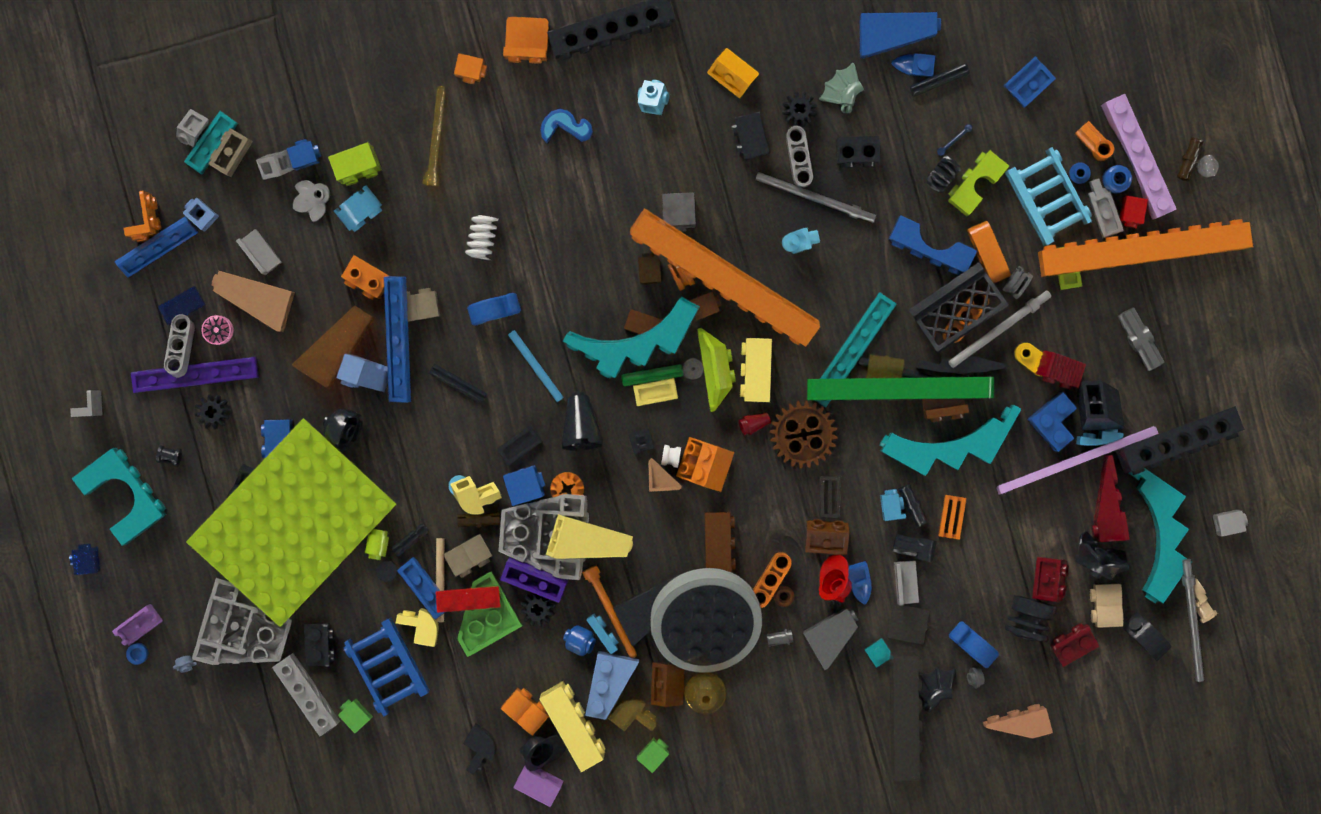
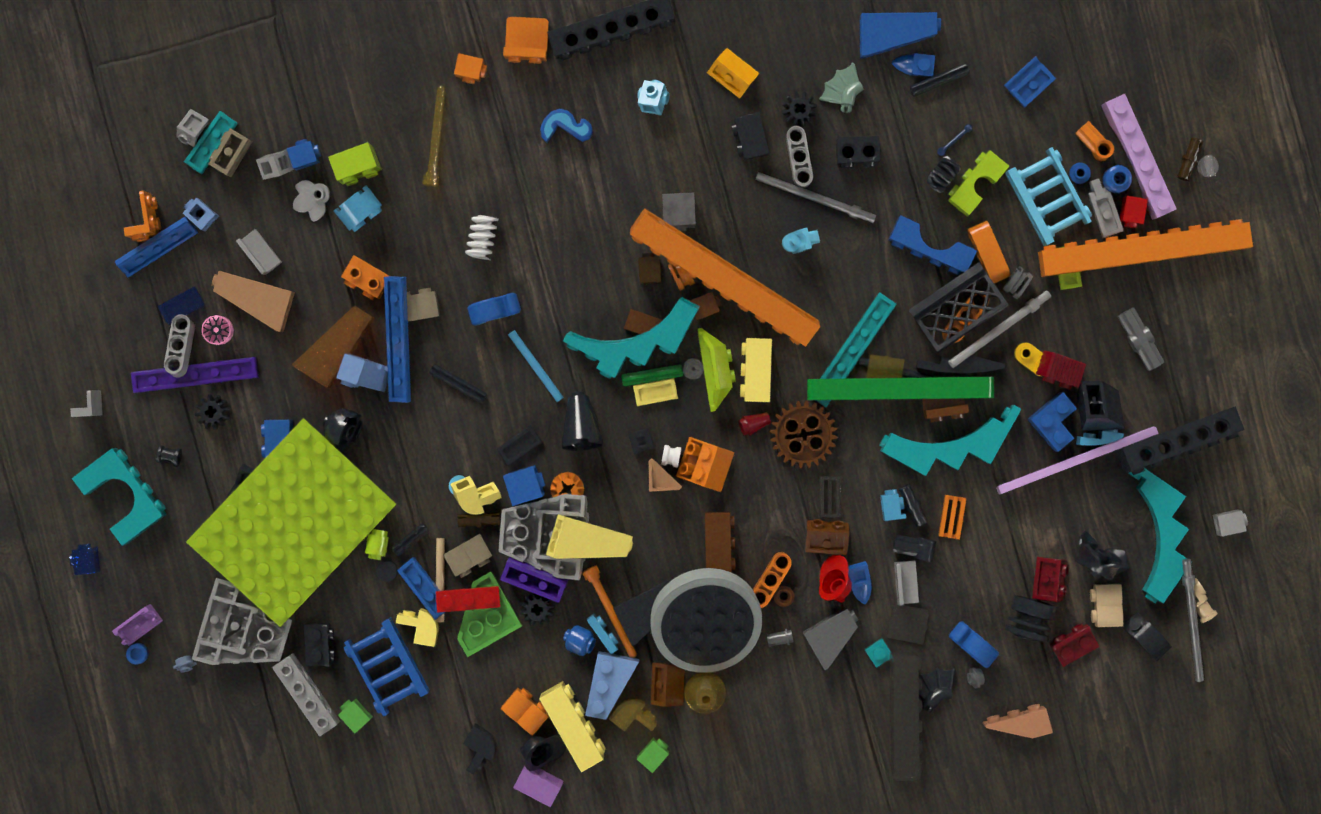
(1109, 520): dark red wedge -> none

